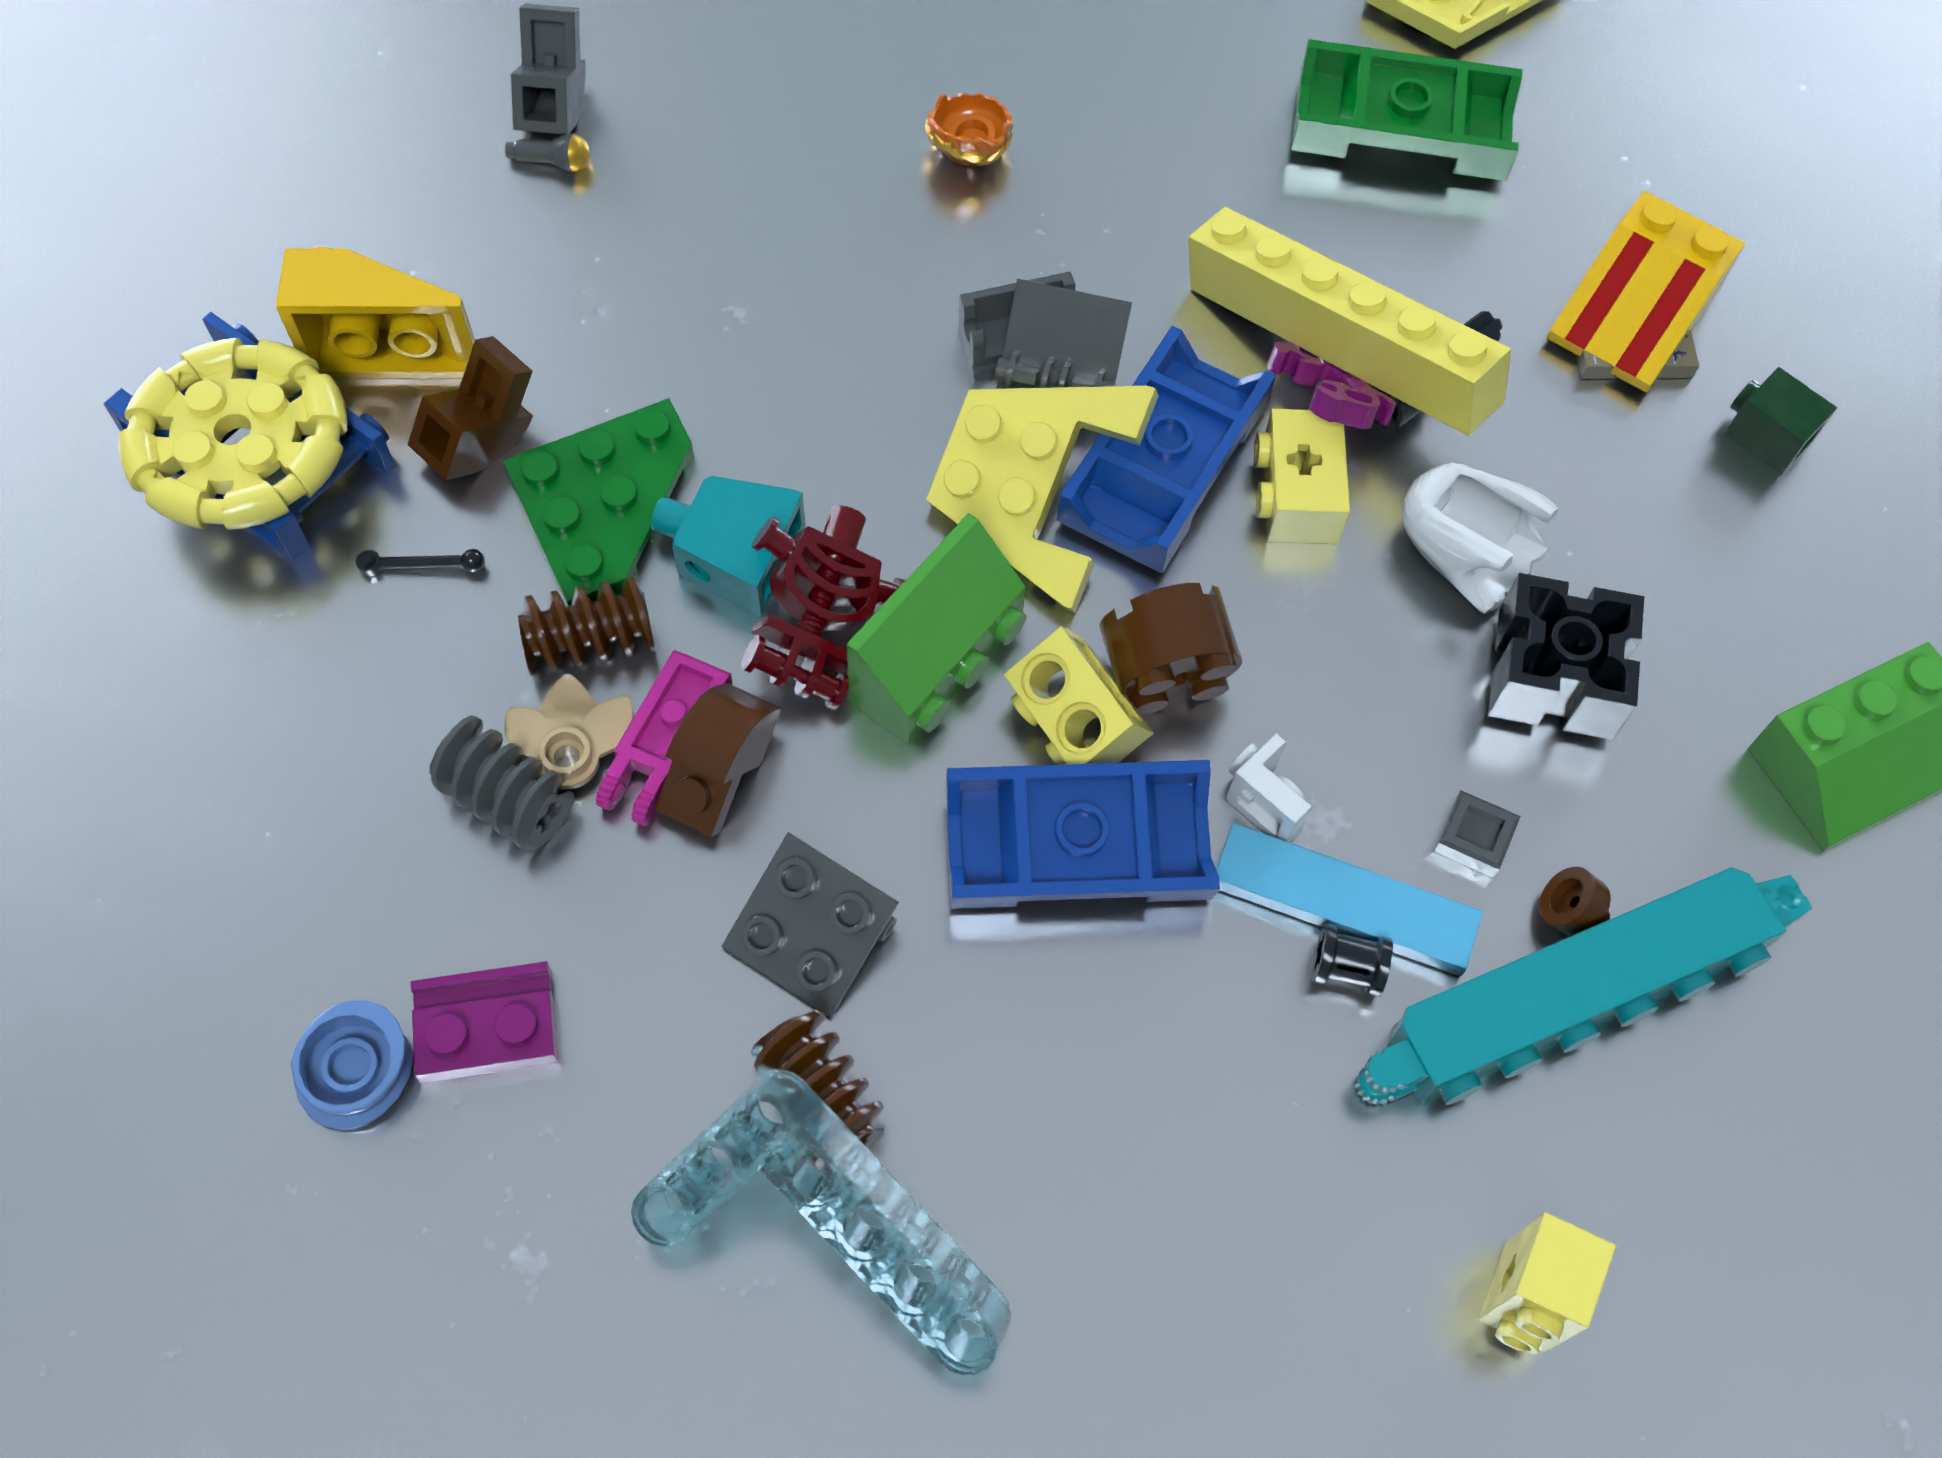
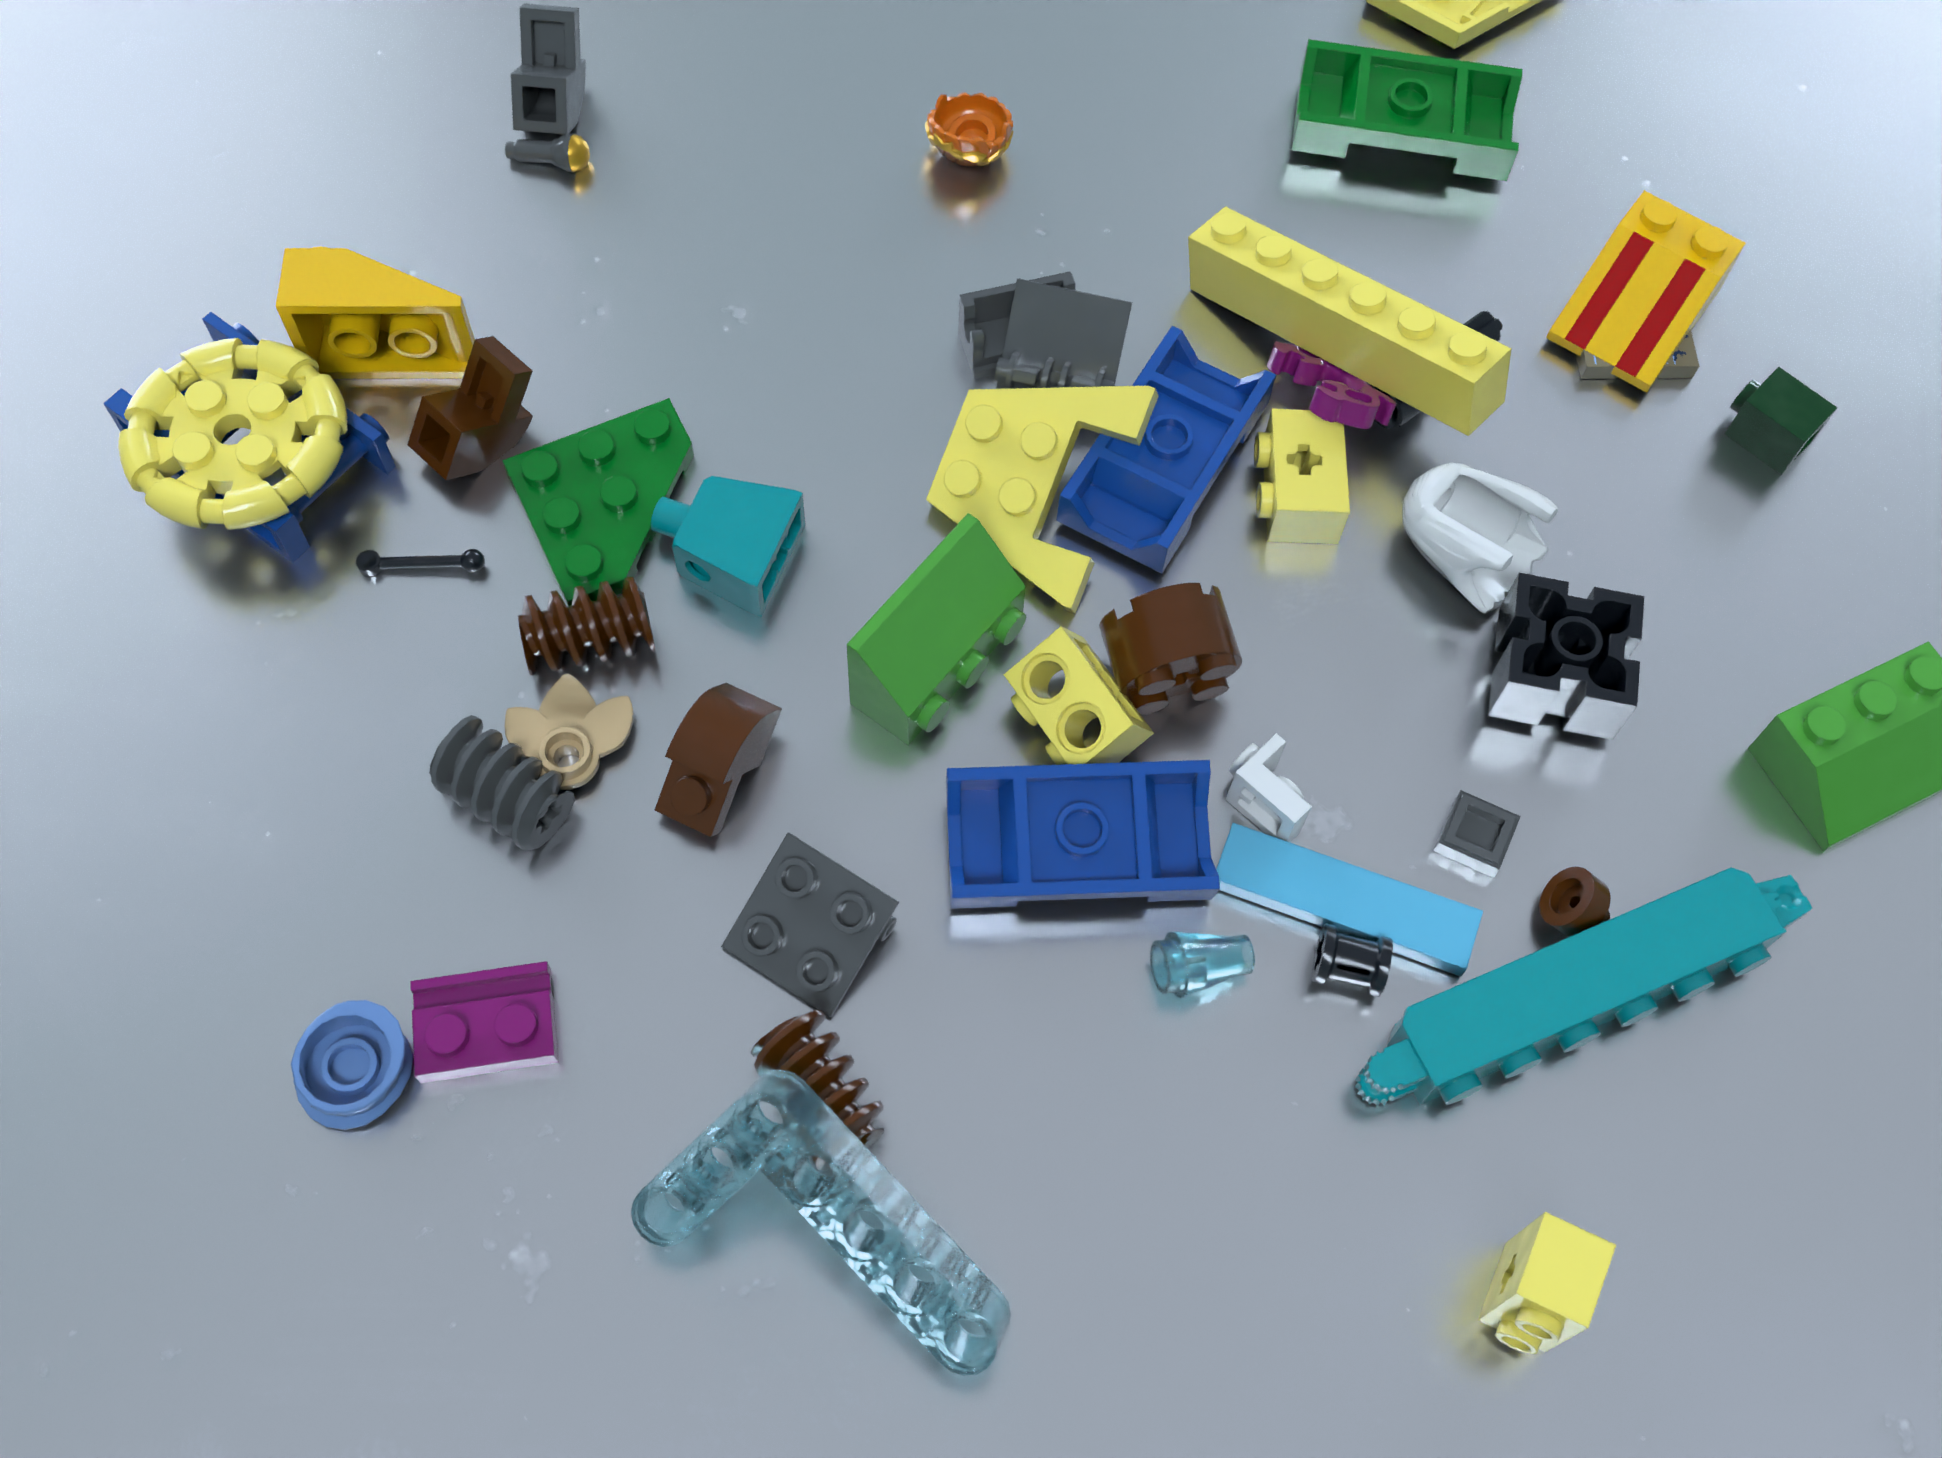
(652, 730): dark pink hinge -> none
(816, 568): dark red piece -> none
(1196, 961): none -> clear light blue cone

